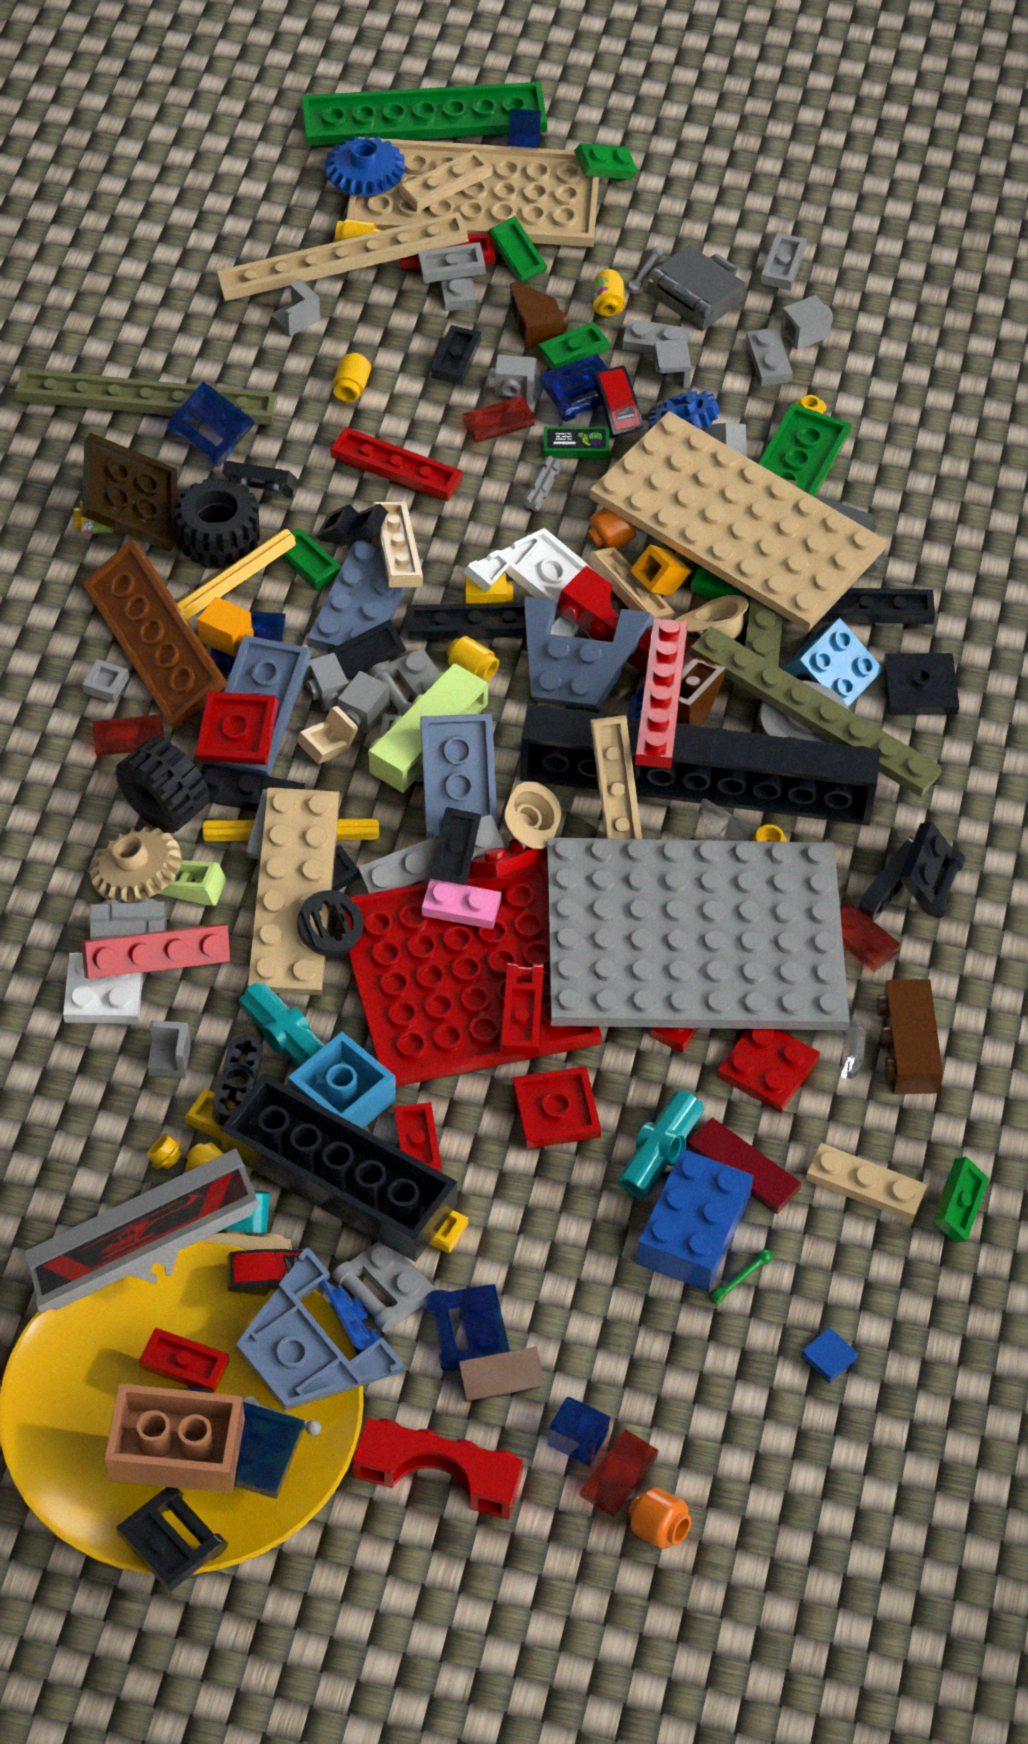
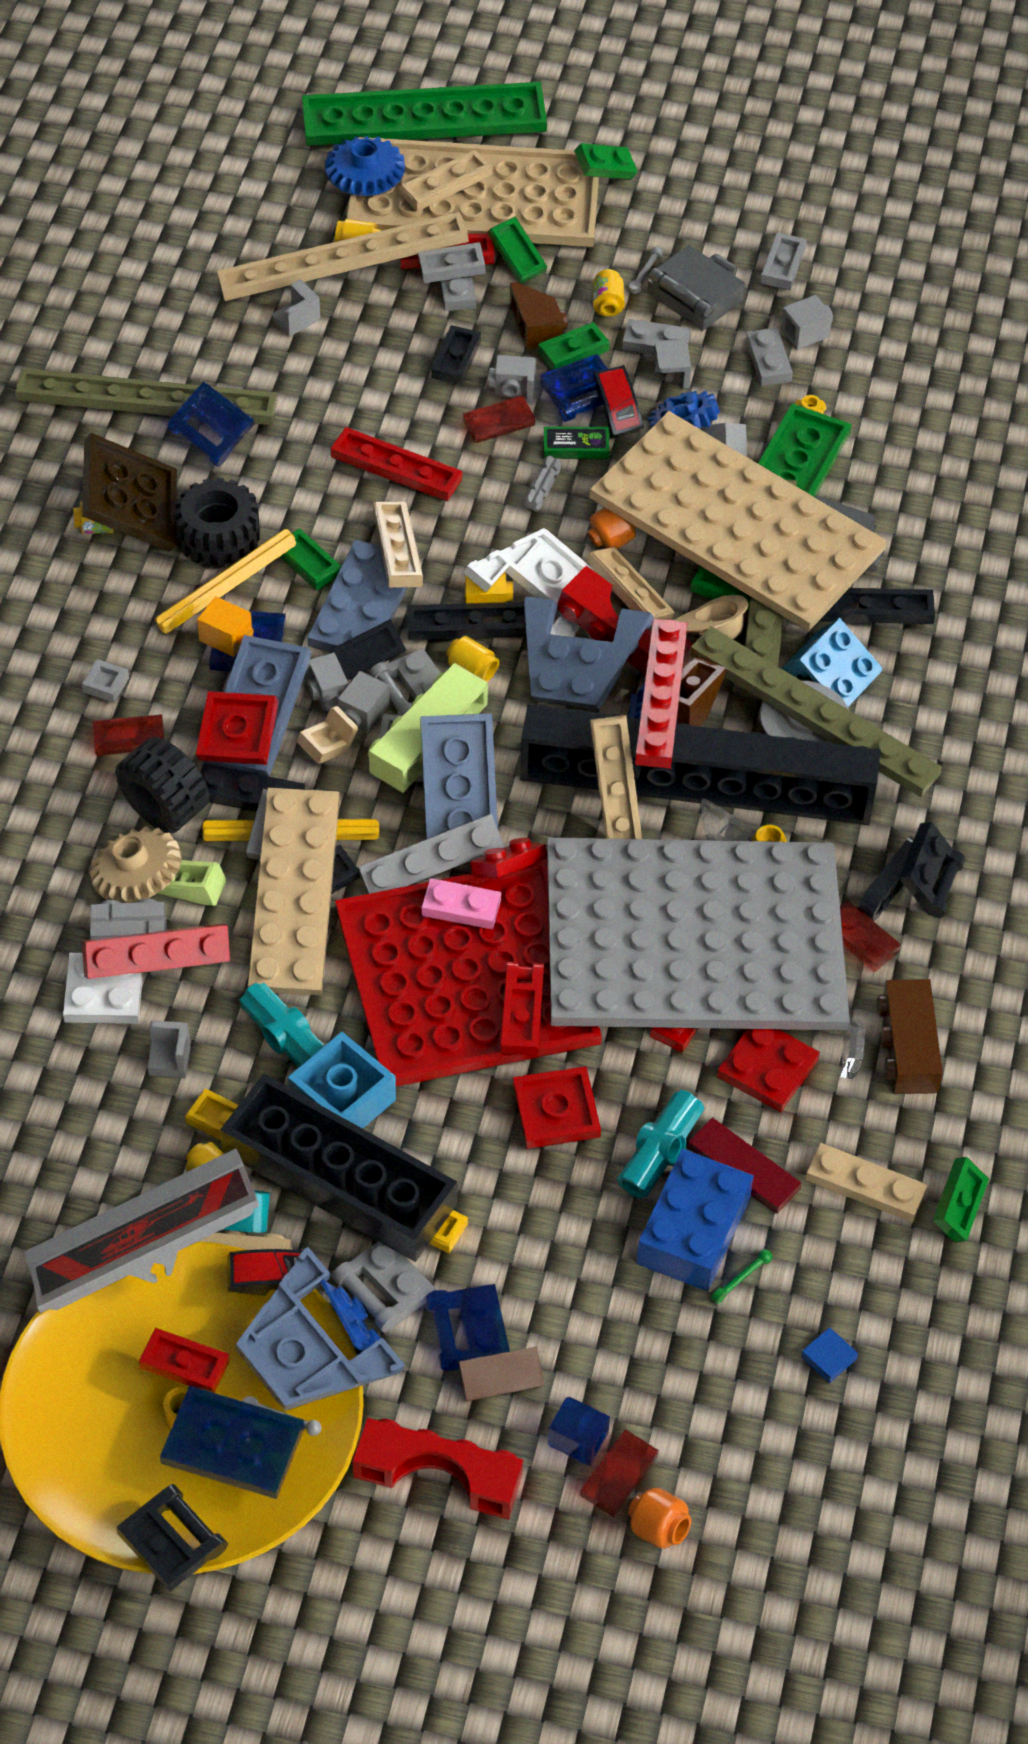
(154, 633): dark orange plate -> none
(164, 1152): yellow plate -> none
(175, 1438): nougat brick -> none
(233, 1068): black beam -> none
(261, 477): black plate -> none
(323, 944): black piece -> none
(350, 526): black slope -> none
(351, 377): yellow brick -> none
(418, 1133): red plate -> none
(456, 846): black plate -> none
(524, 128): clear blue panel -> none
(532, 814): tan piece -> none
(660, 570): light orange brick -> none
(921, 684): black plate -> none

